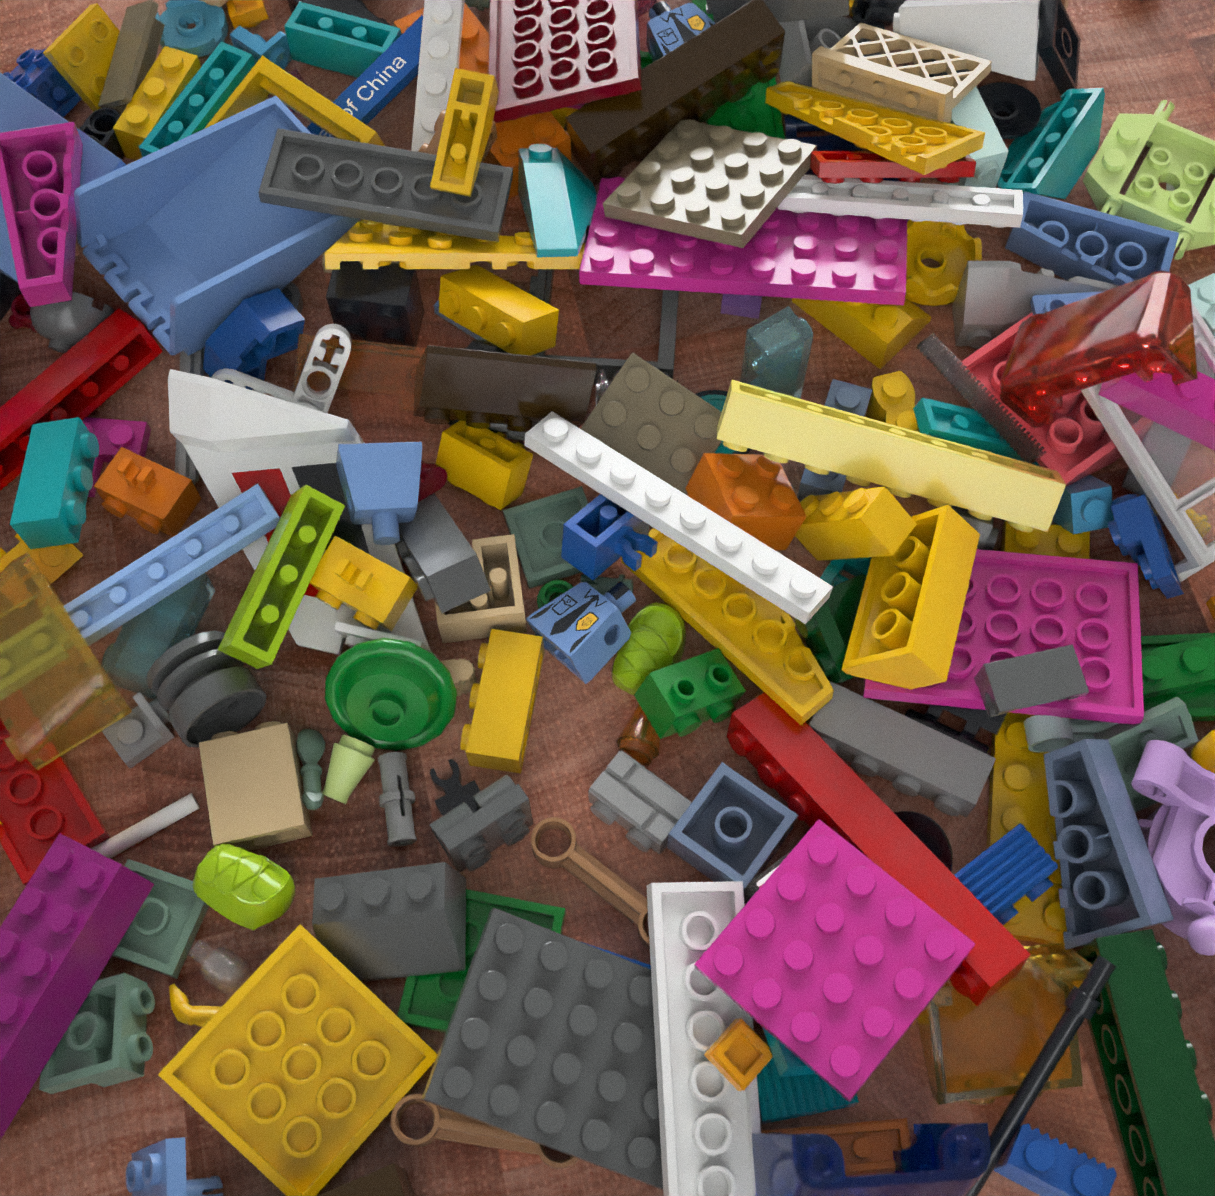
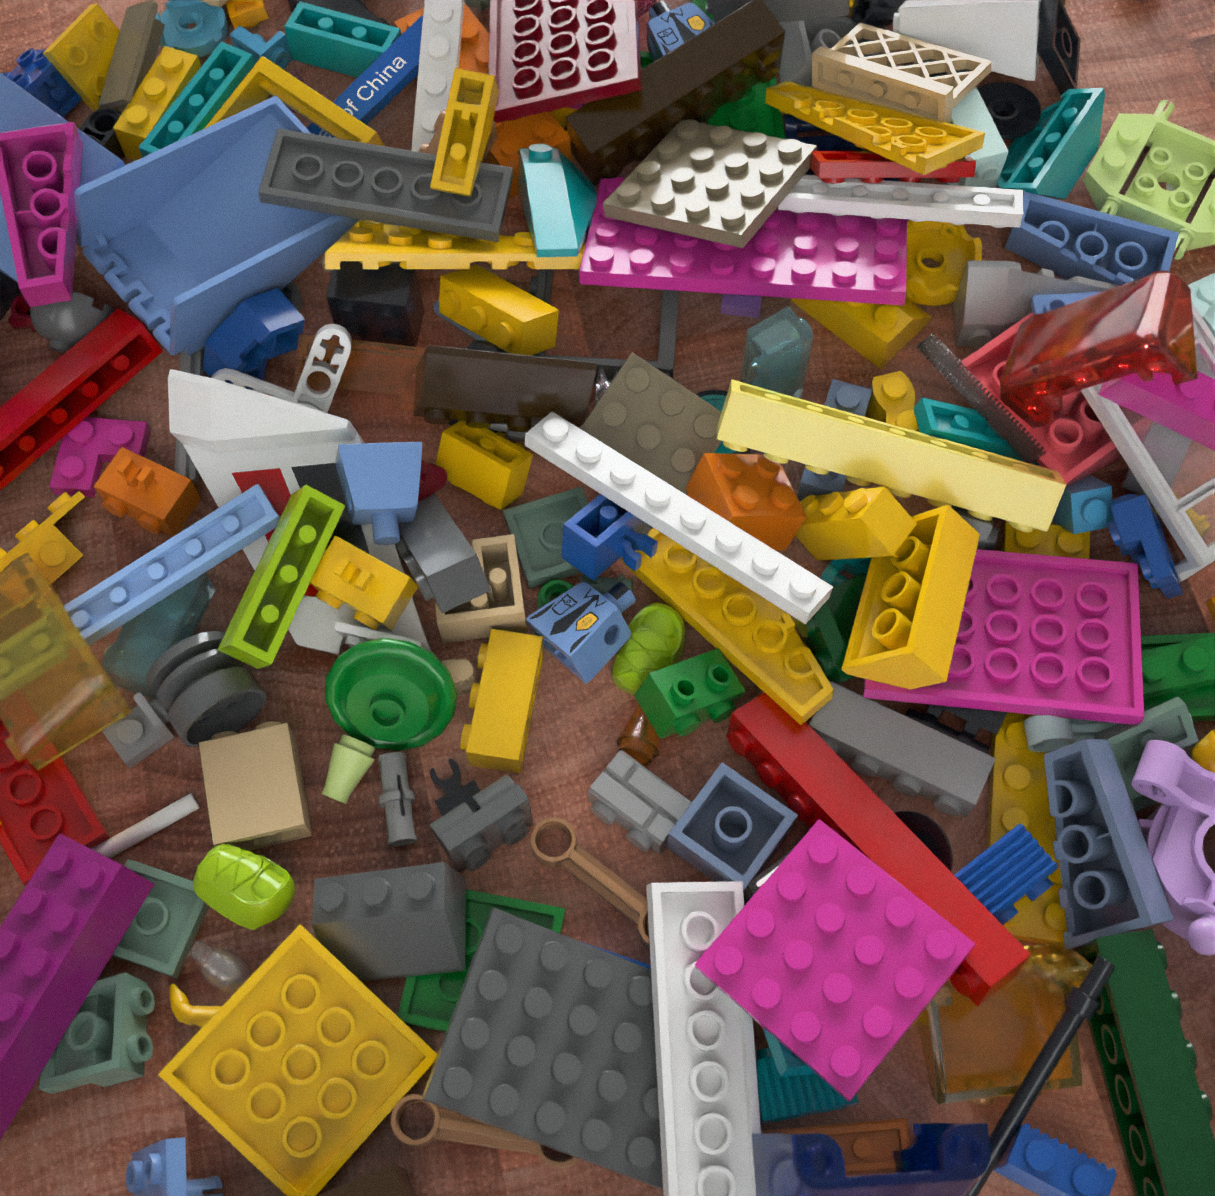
(55, 483): teal brick -> none
(310, 749): sand green piece -> none
(739, 1054): light orange tile -> none
(1031, 680): dark grey hinge -> none

